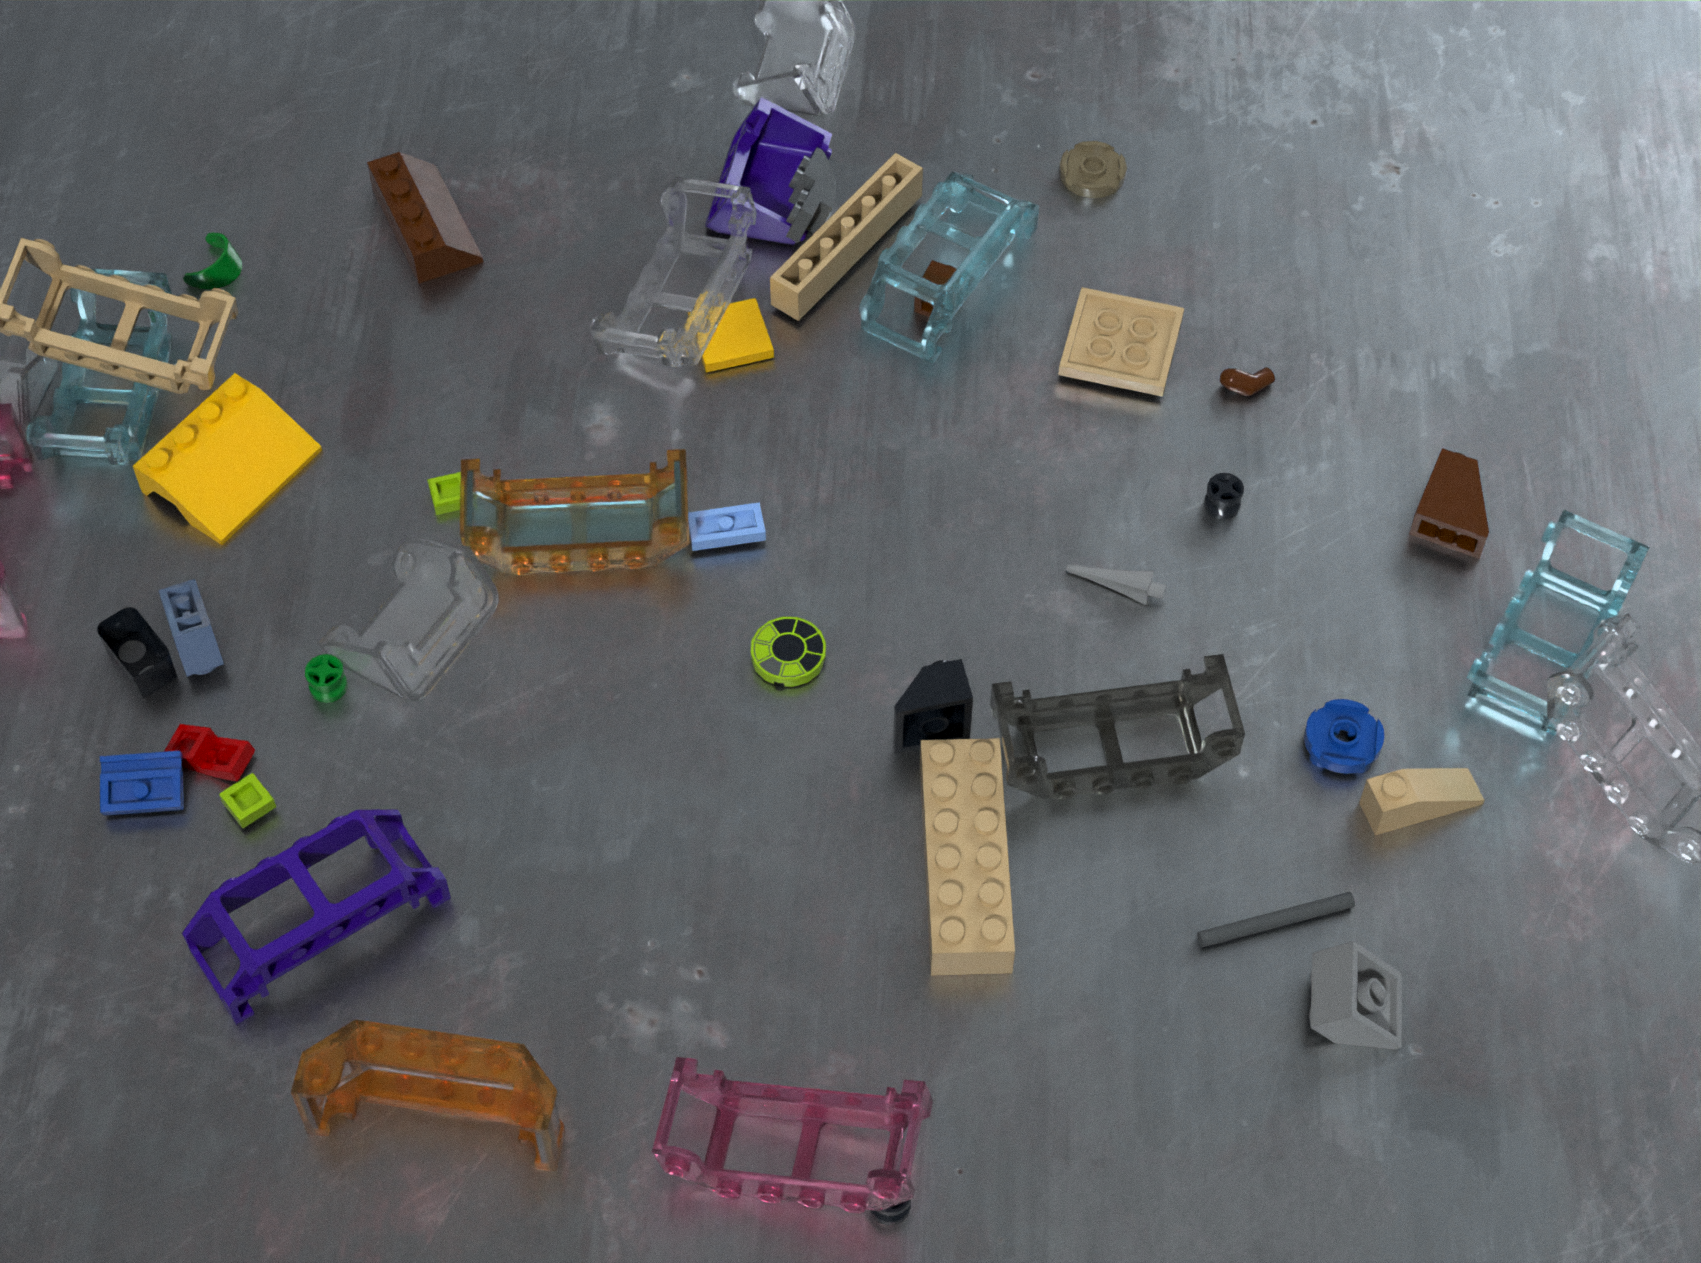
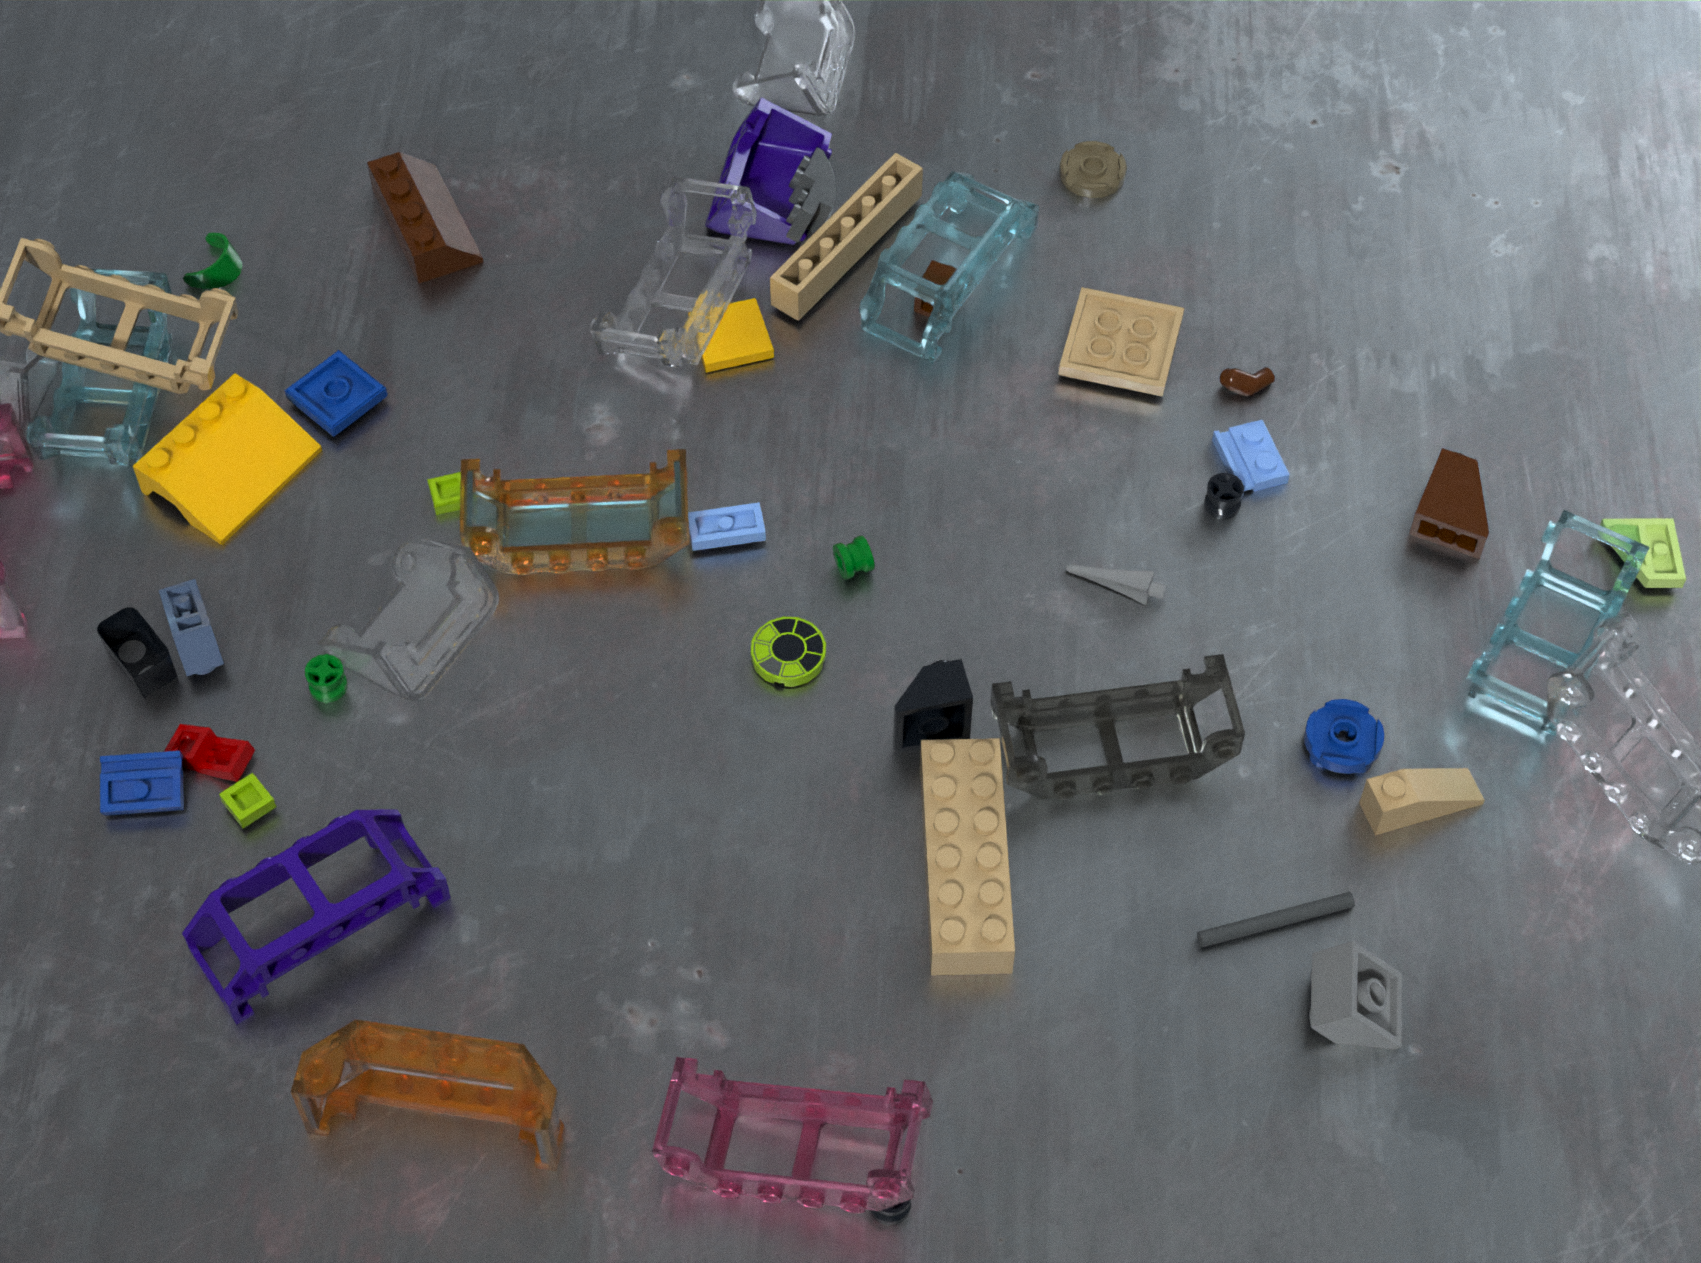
(336, 393): none -> blue plate
(853, 557): none -> green wheel
(1251, 456): none -> light blue plate
(1663, 561): none -> yellowish green wing

